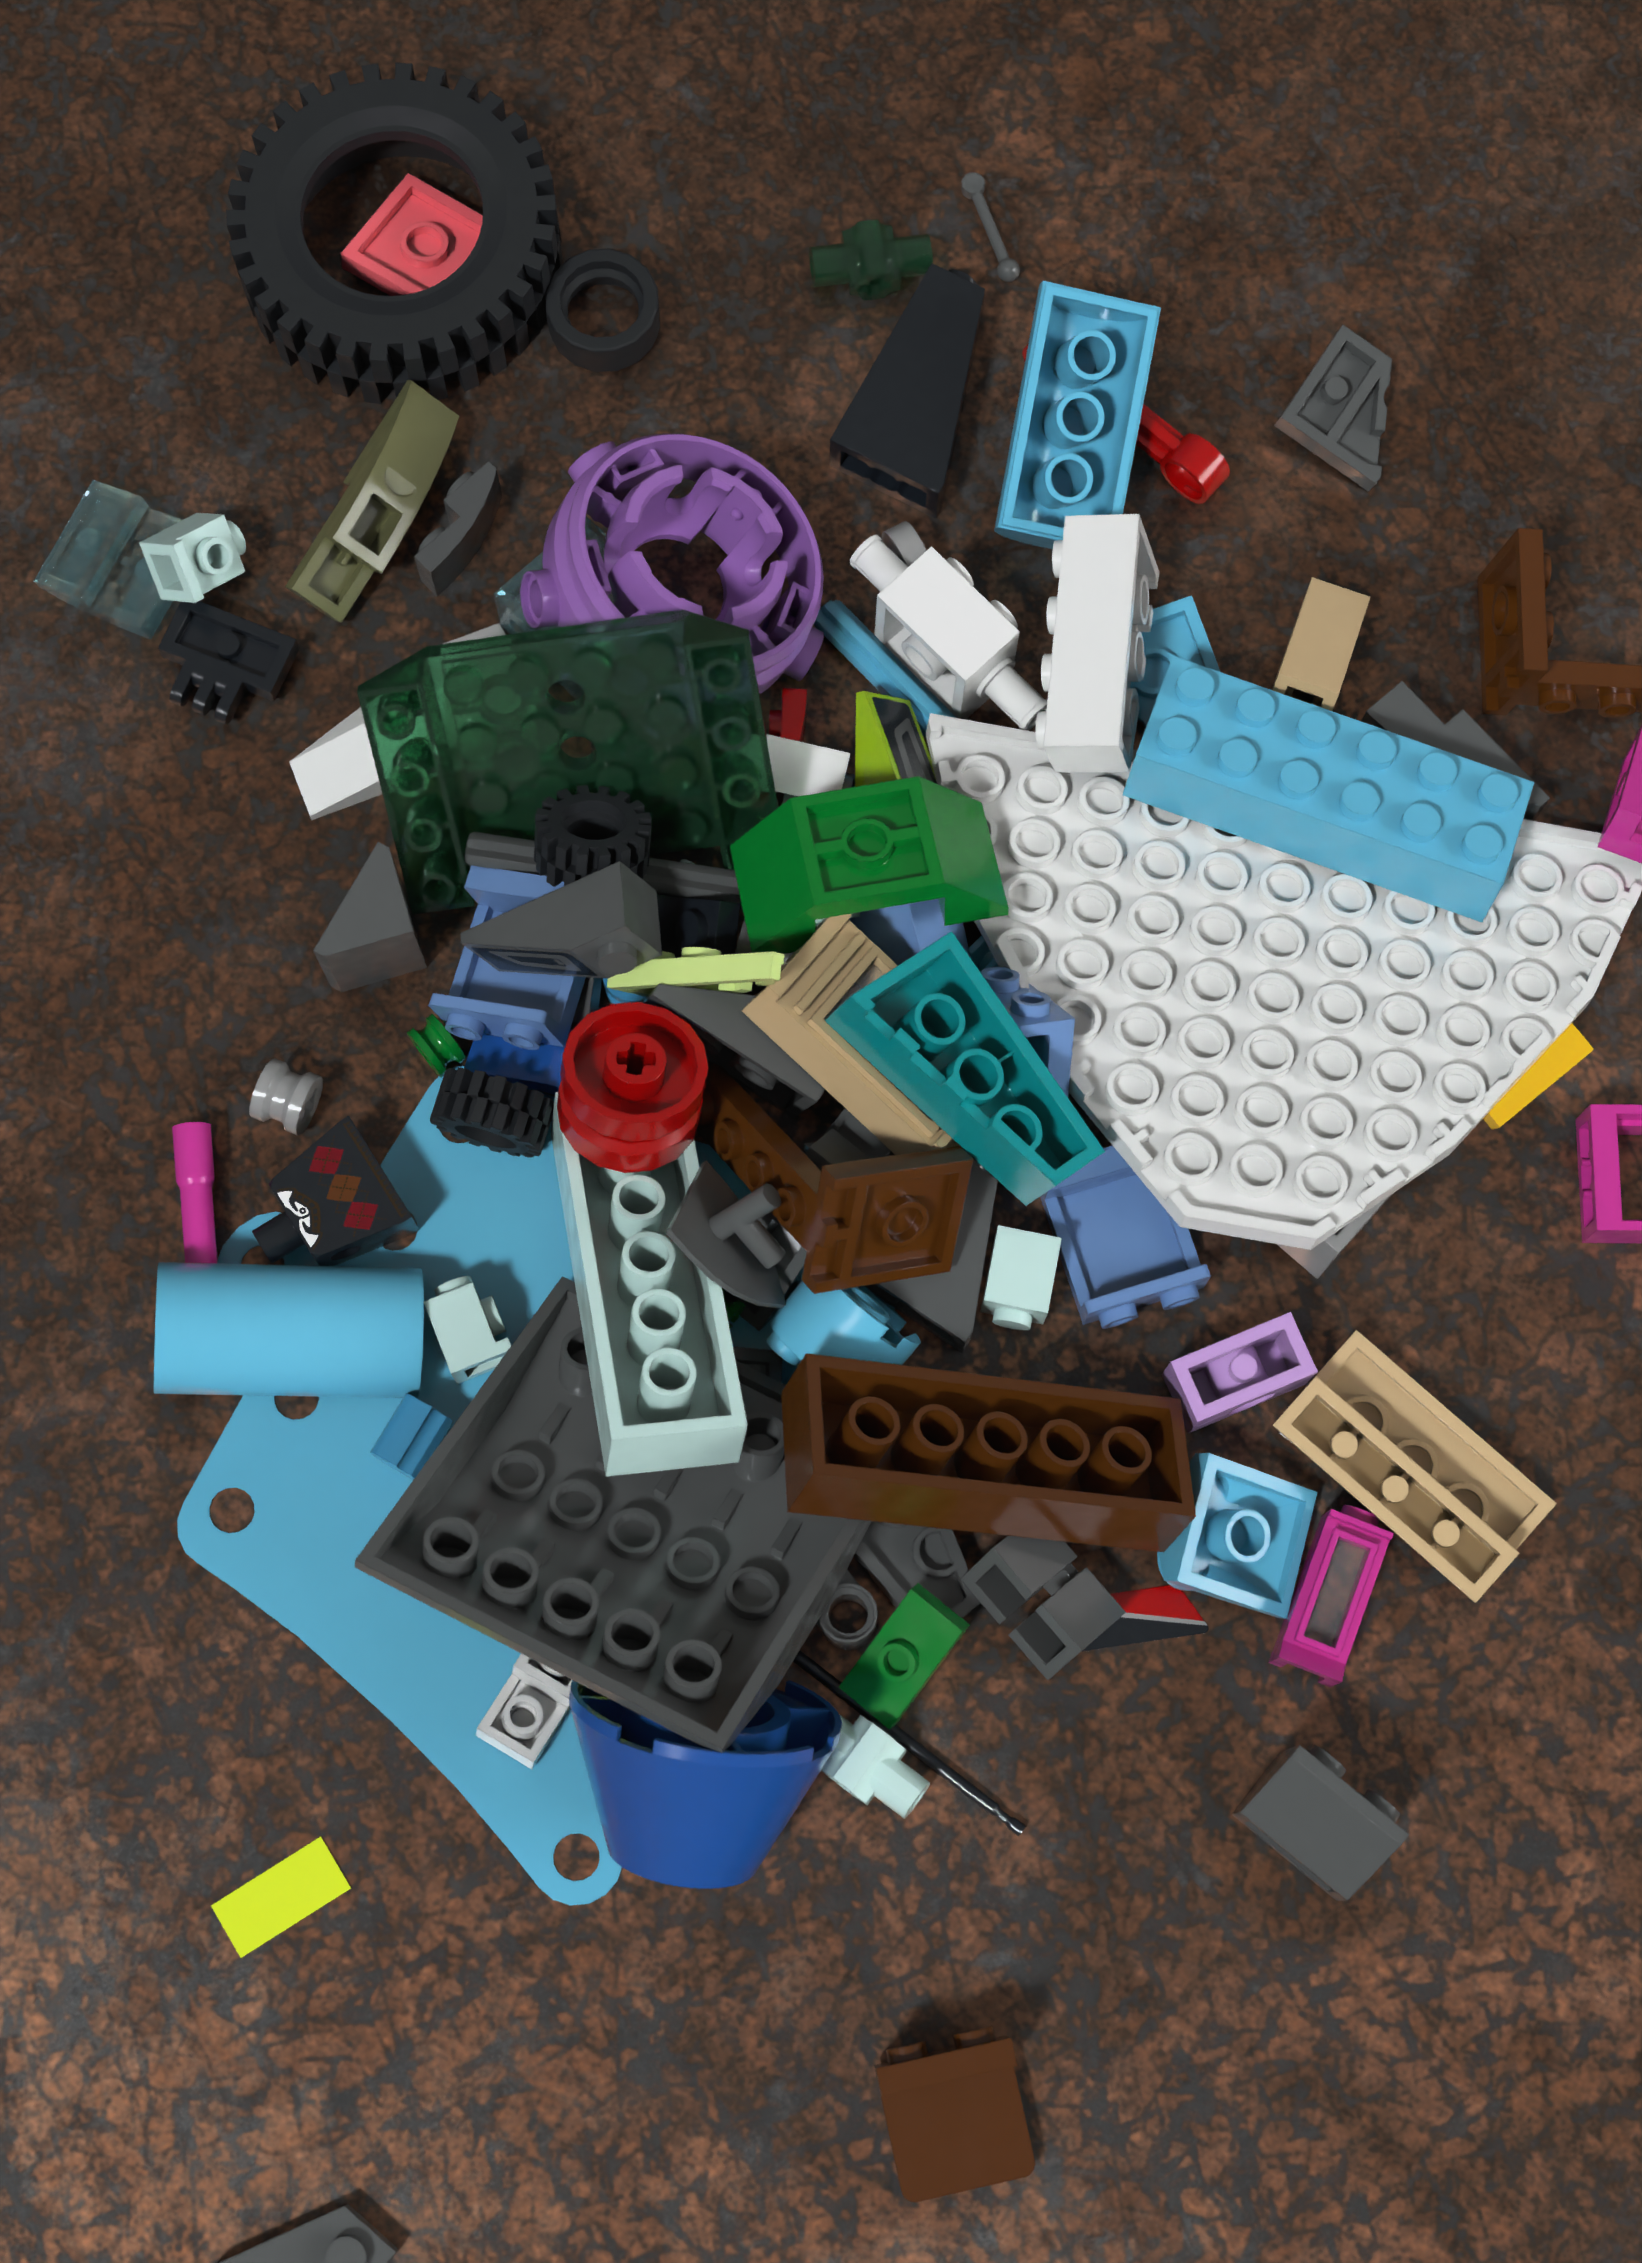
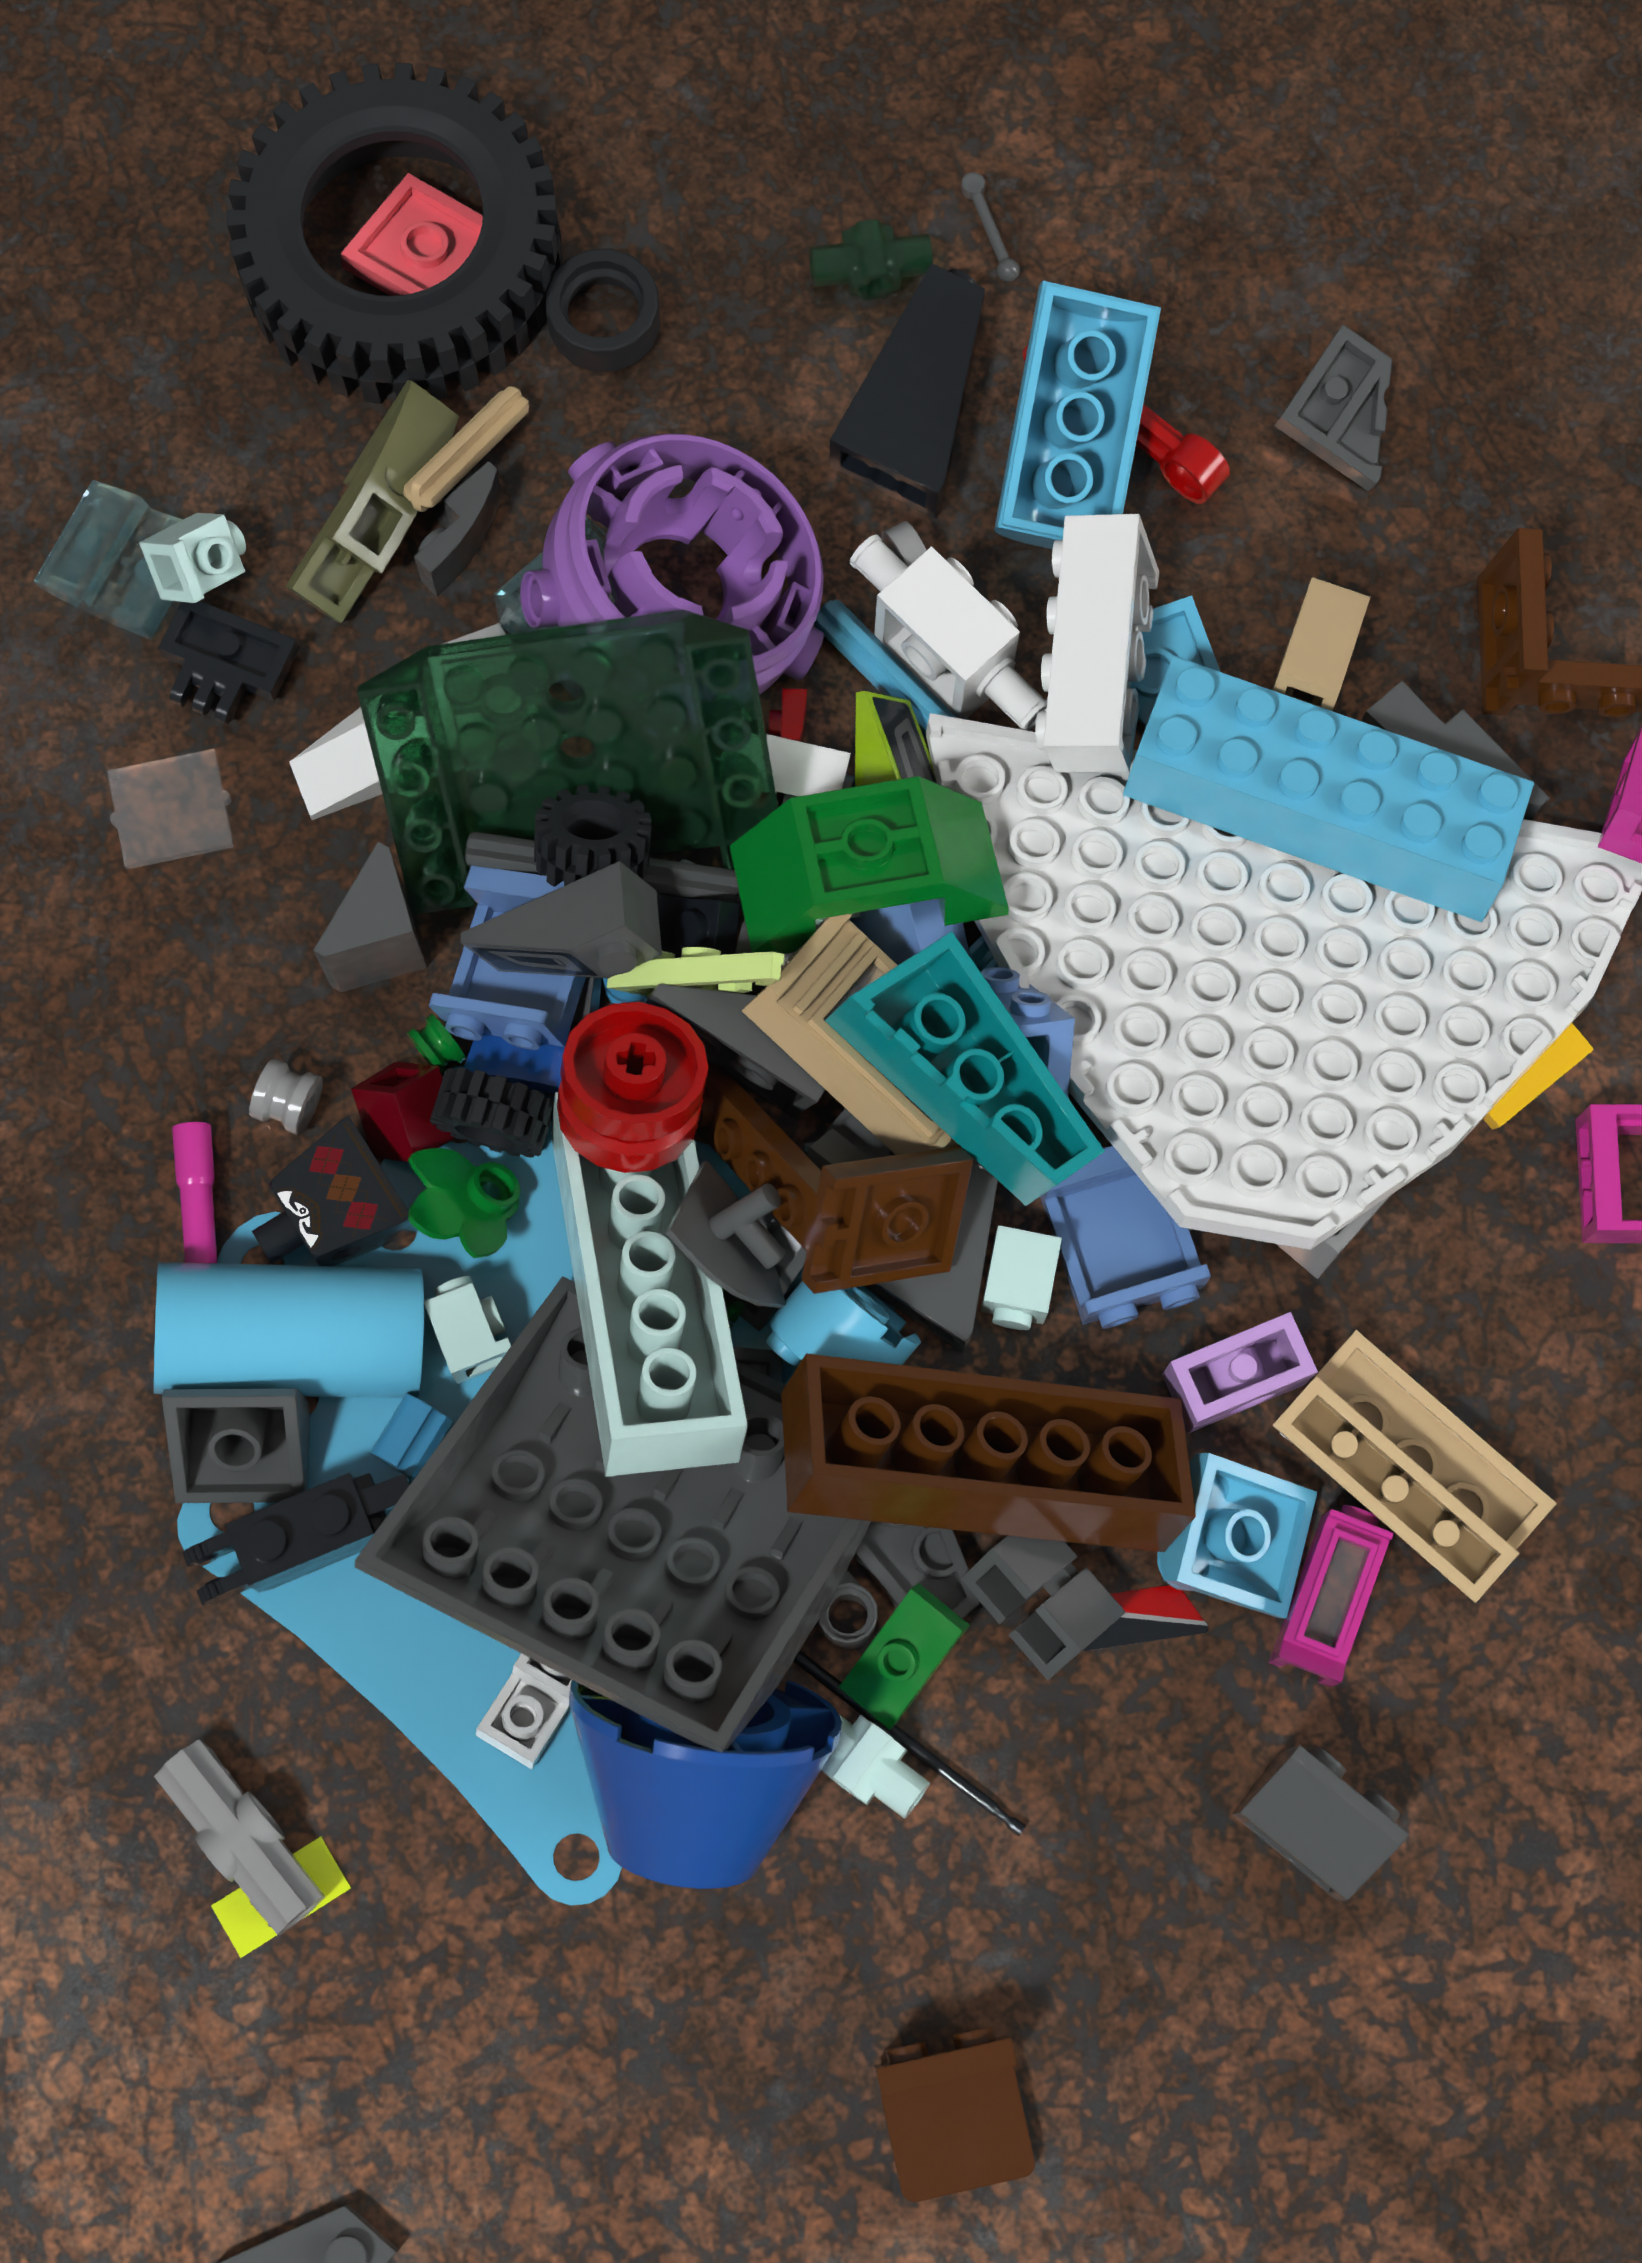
(170, 809): none -> clear piece
(237, 1444): none -> dark grey slope
(239, 1836): none -> light grey piece
(298, 1534): none -> black hinge
(398, 1108): none -> dark red panel
(463, 1200): none -> green plate
(466, 449): none -> tan axle

